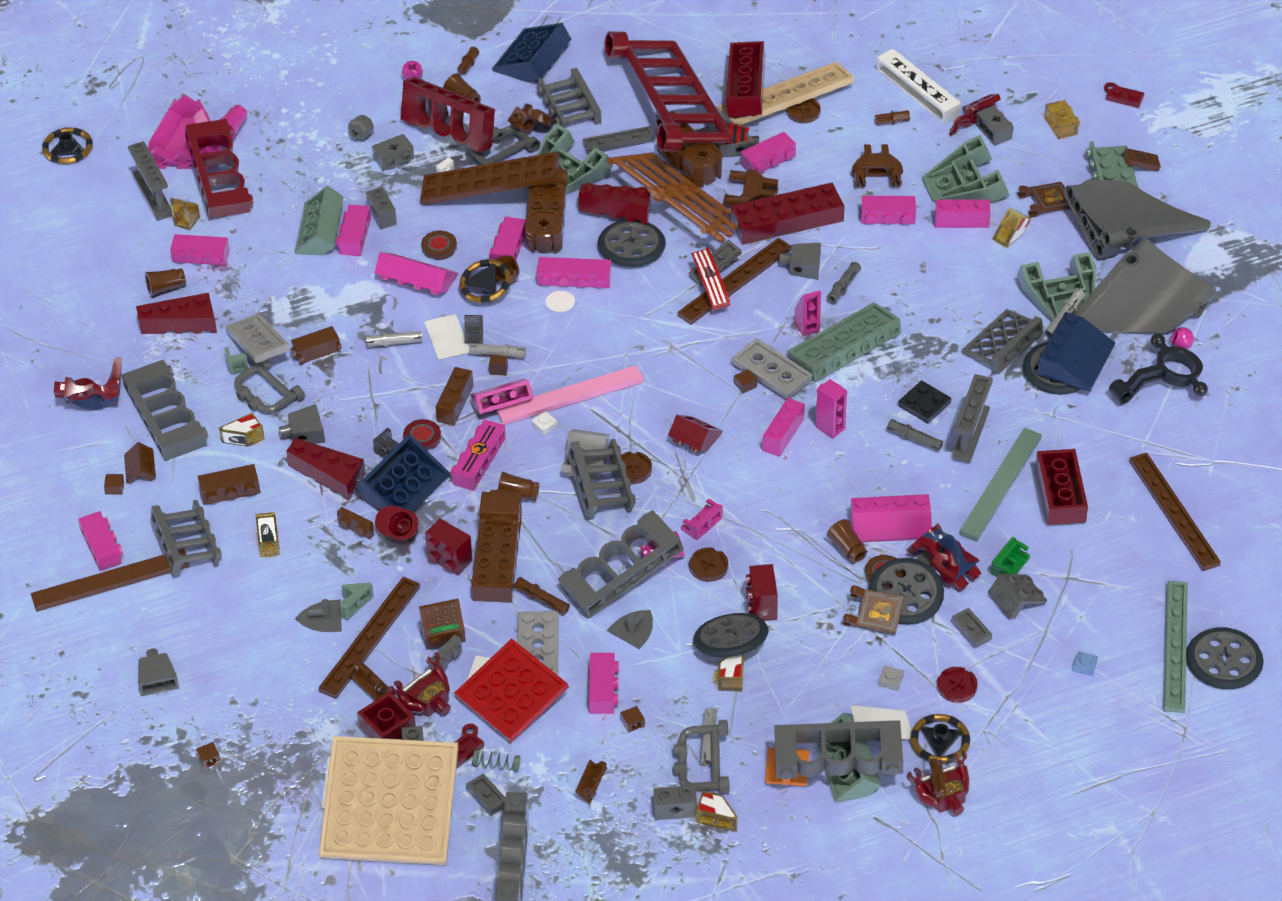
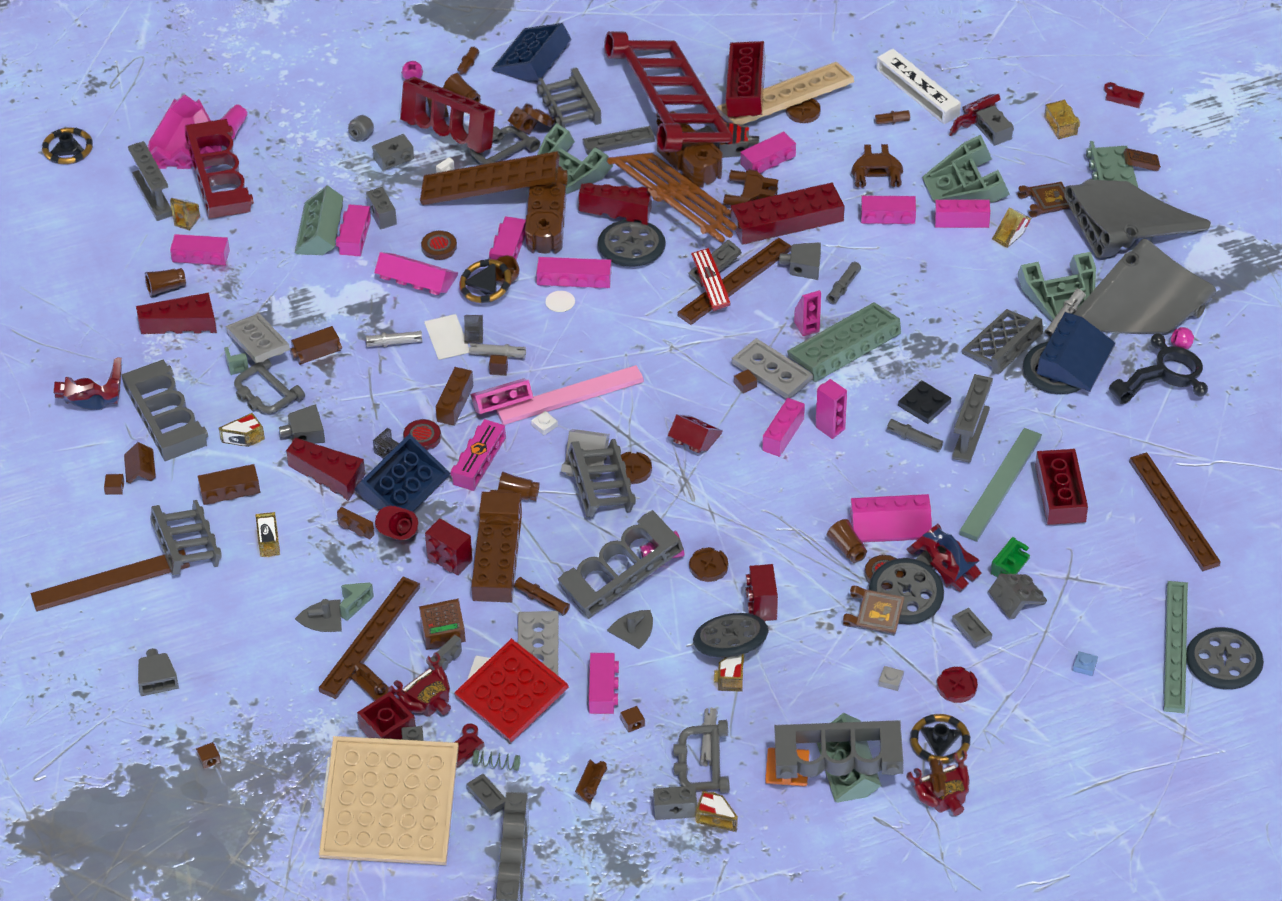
(100, 540): dark pink brick -> none
(703, 520): dark pink hinge -> none
(865, 714): white sticker -> none

